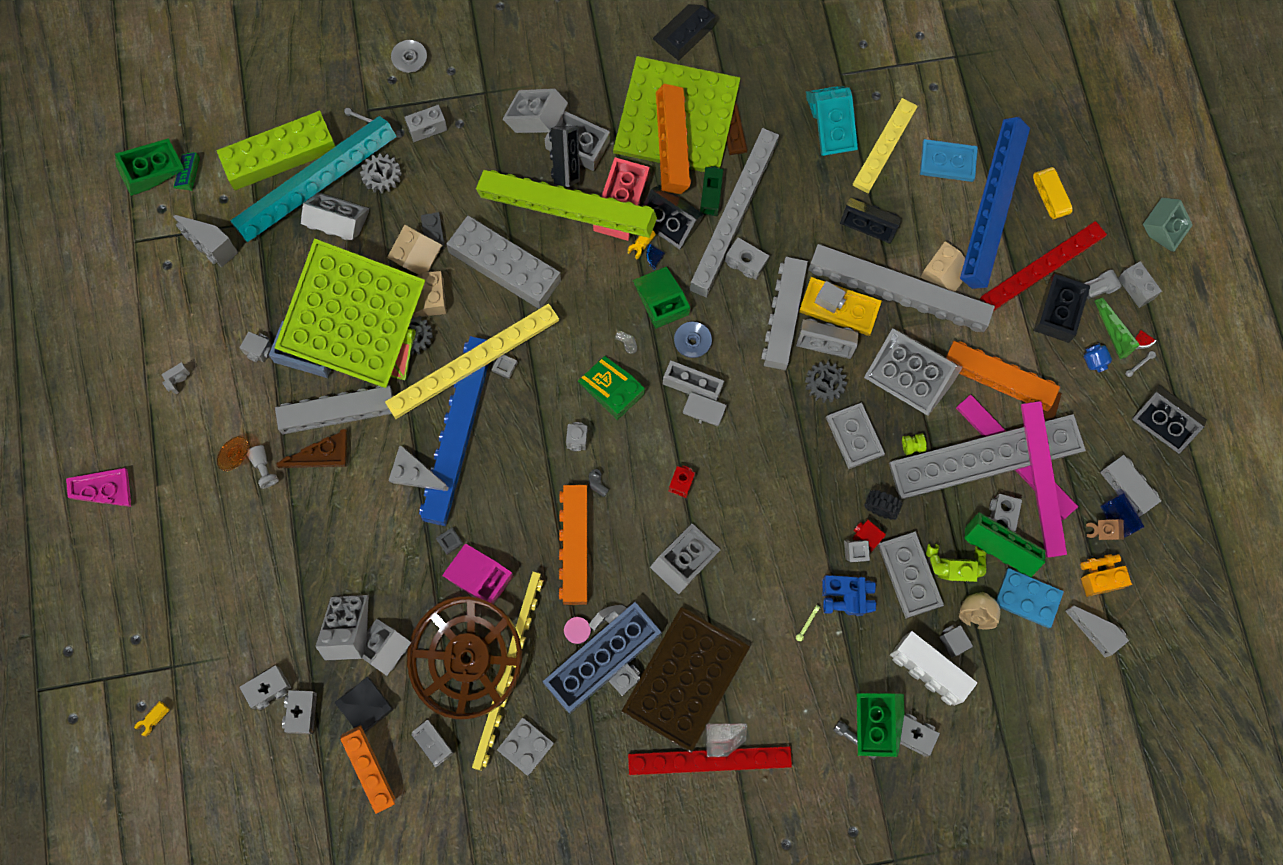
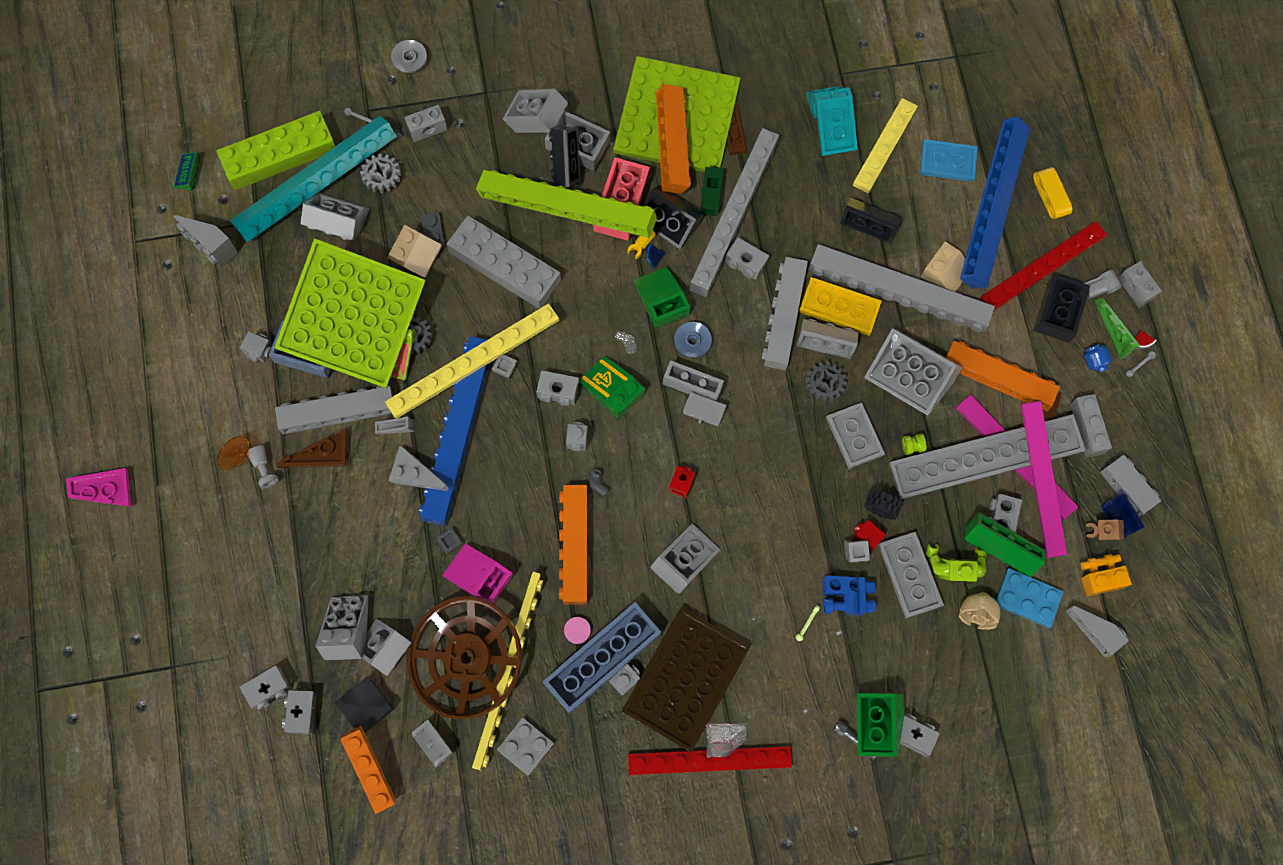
(147, 165): green slope -> none
(152, 718): yellow bar -> none
(175, 375): light grey bracket -> none
(398, 425): none -> light grey piece
(432, 295): tan slope -> none
(550, 380): none -> light grey brick
(607, 614): light grey slope -> none
(685, 30): black slope -> none
(830, 297): light grey brick -> none
(933, 669): white brick -> none
(955, 640): light grey brick -> none
(1091, 425): none -> light grey brick
(1168, 223): sand green slope -> none
(1169, 419): black slope -> none

